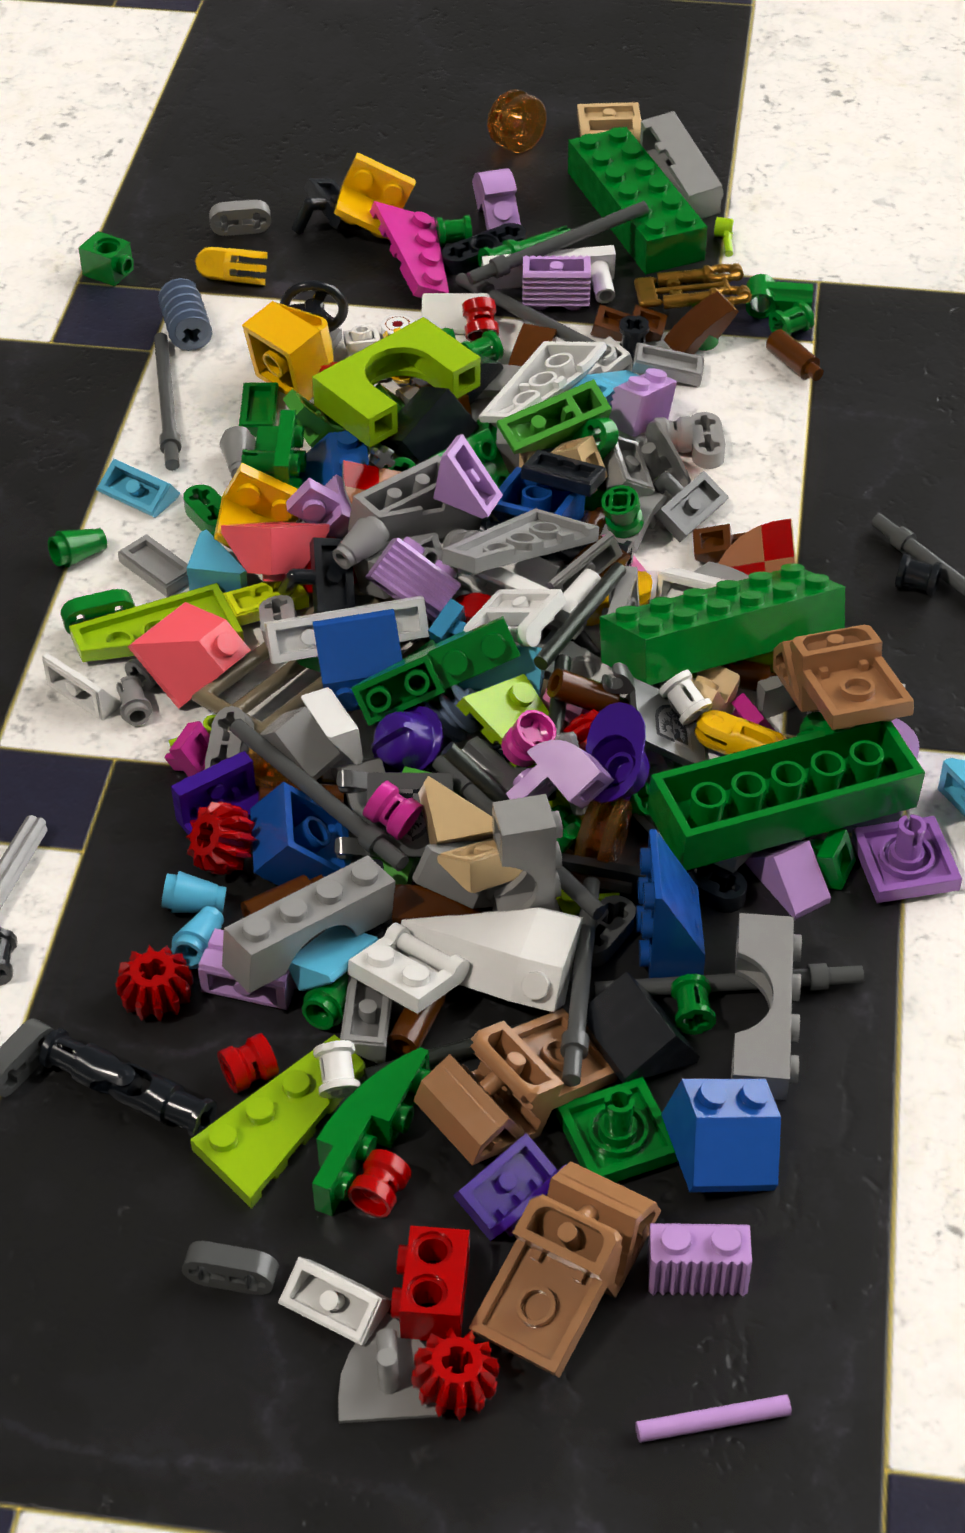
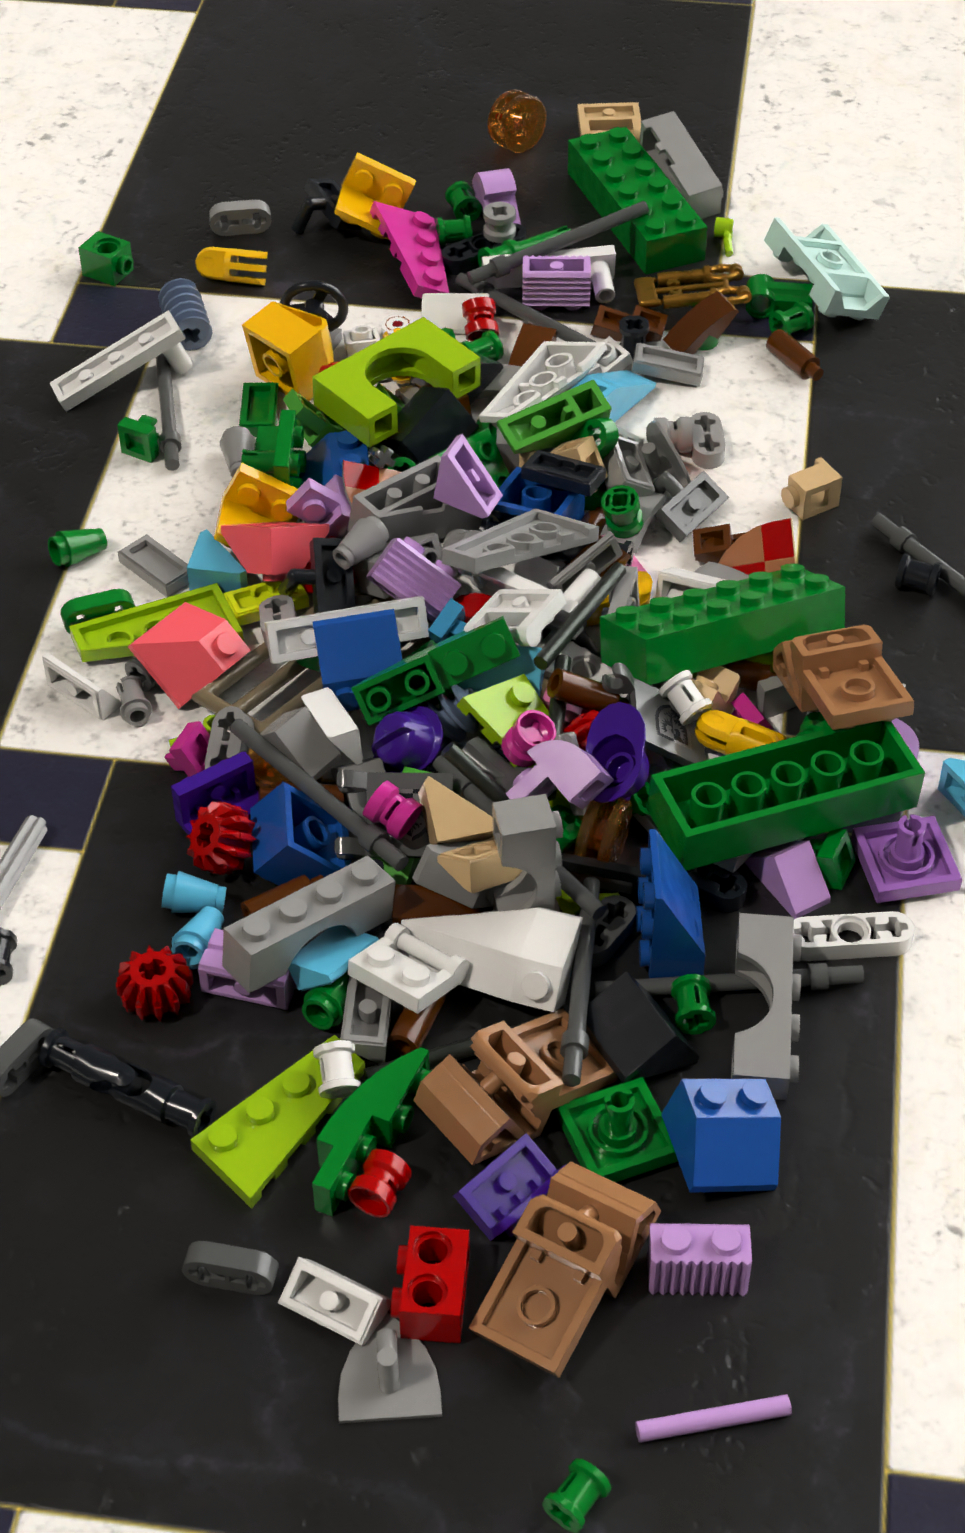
(122, 358): none -> white piece
(137, 488): medium azure slope -> none
(139, 438): none -> green tile
(195, 506): green beam -> none
(248, 1063): red wheel -> none
(455, 1373): red gear -> none
(458, 200): none -> green bush
(499, 222): none -> light grey wheel
(576, 1495): none -> green bush
(642, 400): lavender brick -> none
(813, 490): none -> tan brick
(839, 278): none -> light aqua piece
(862, 923): none -> white beam

